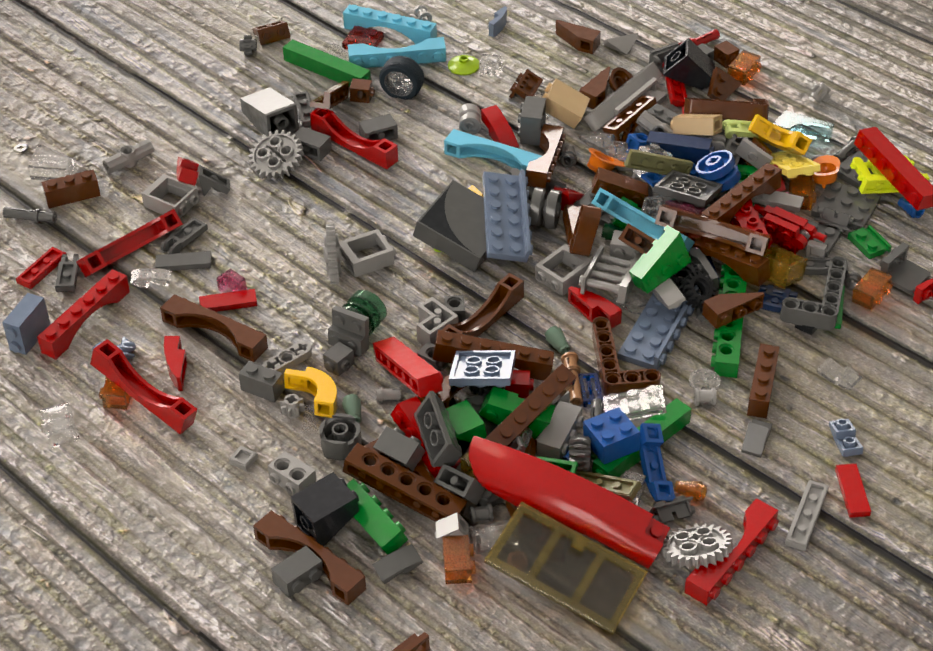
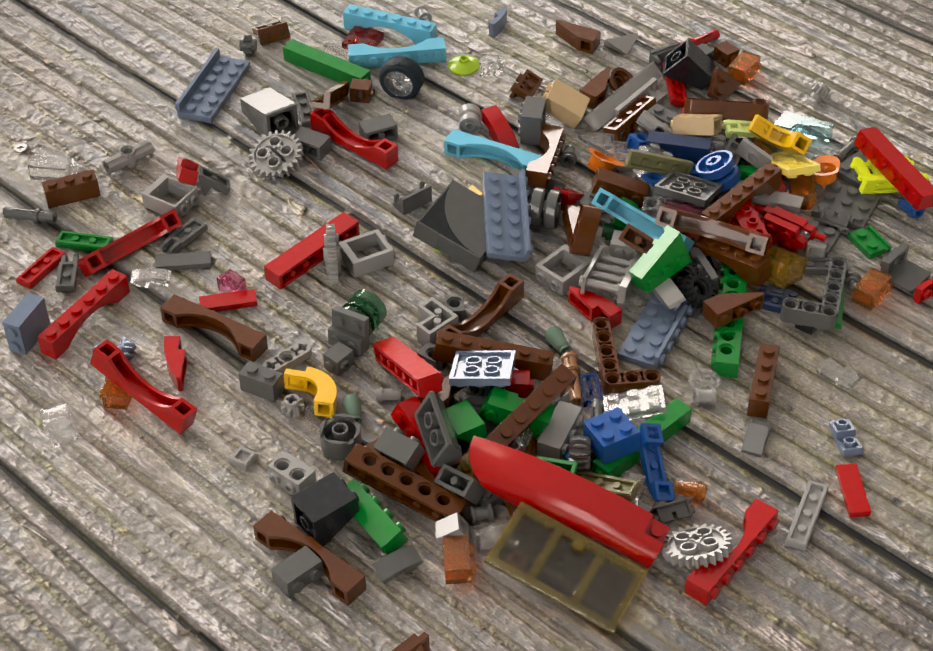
(82, 241): none -> green tile
(211, 87): none -> sand blue bracket
(307, 252): none -> red brick
(414, 199): none -> dark grey hinge

